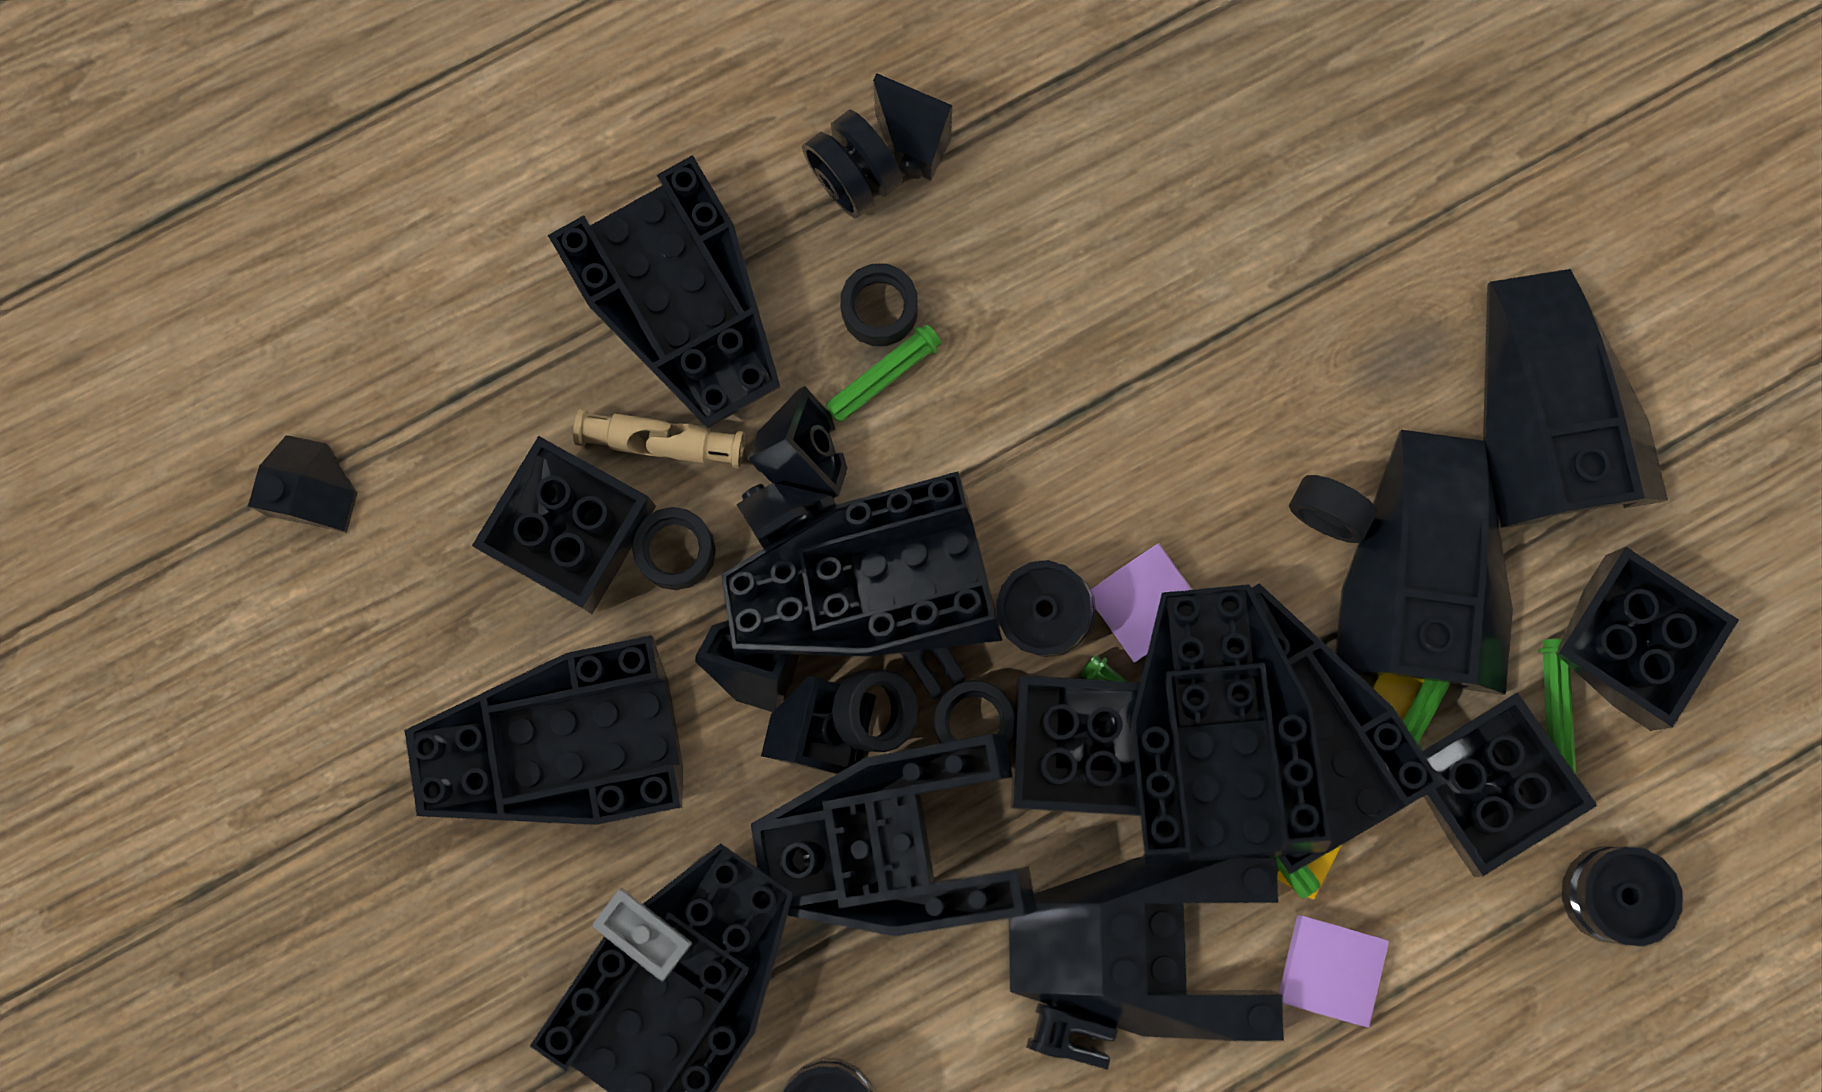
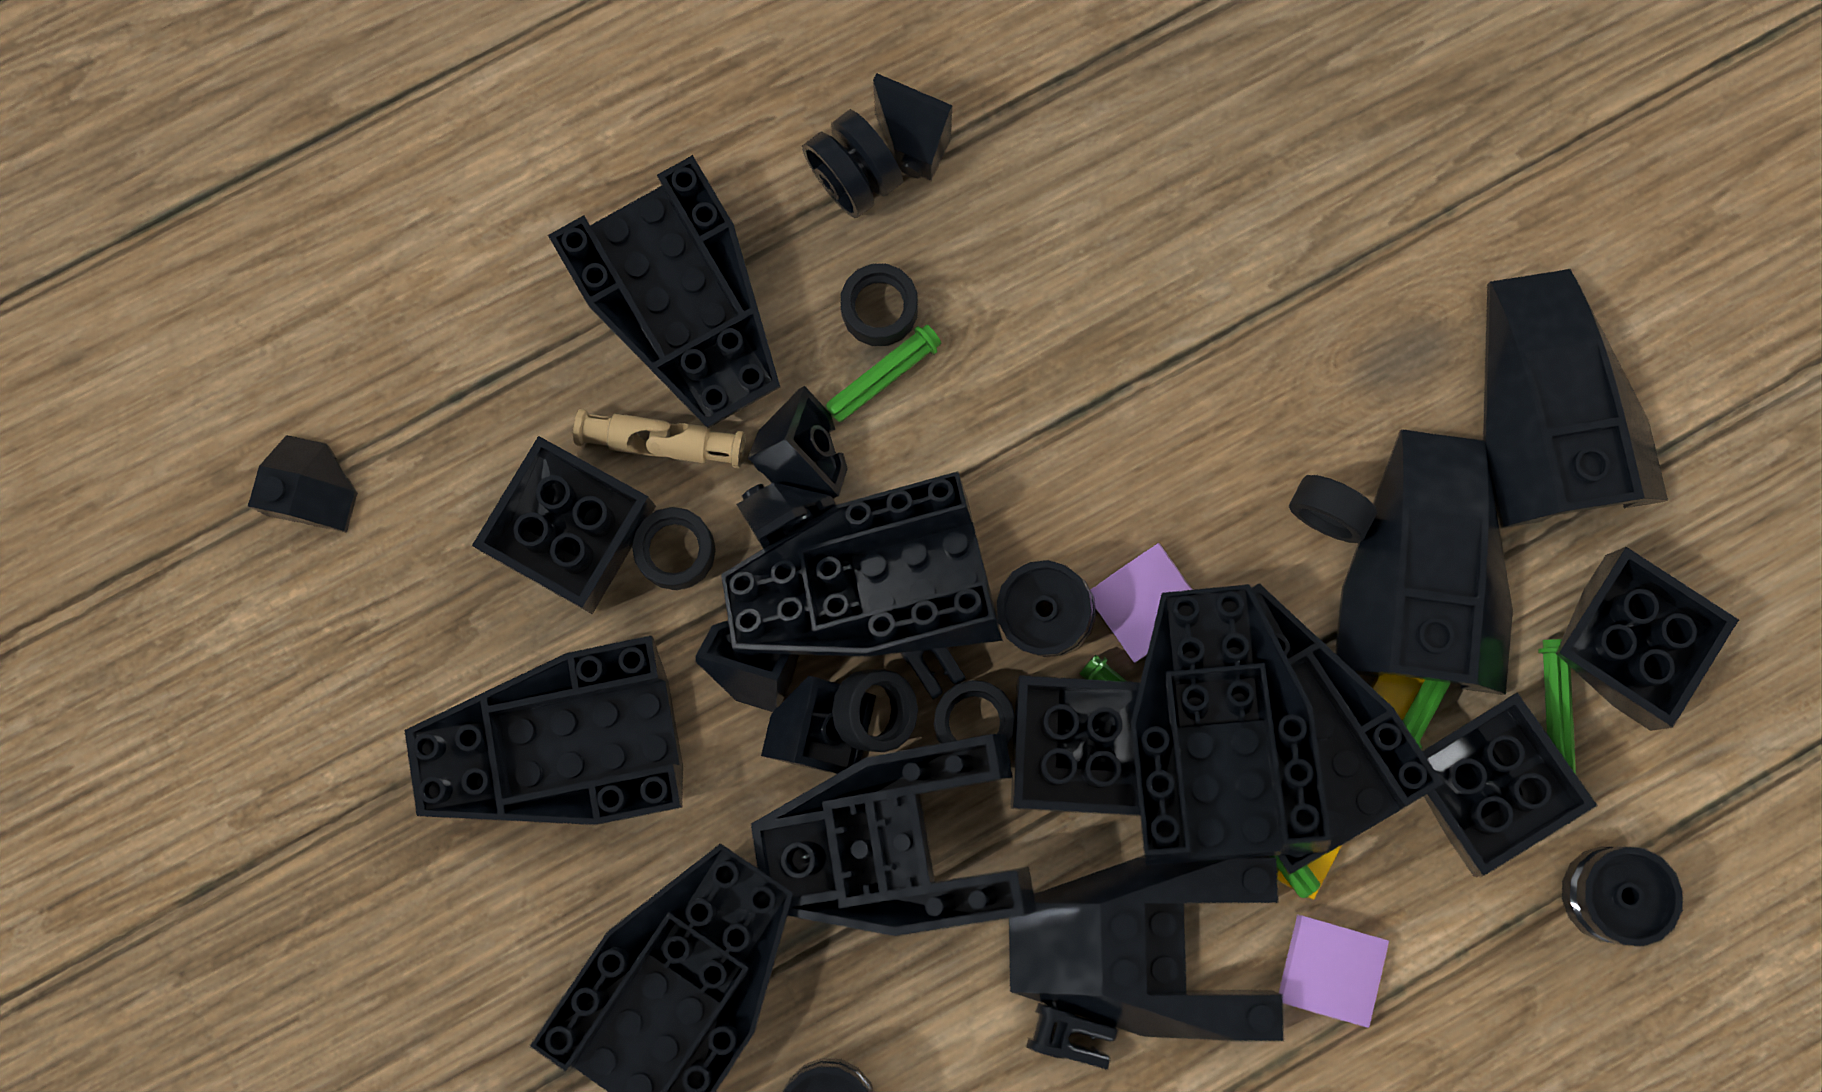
(641, 934): light grey plate -> none

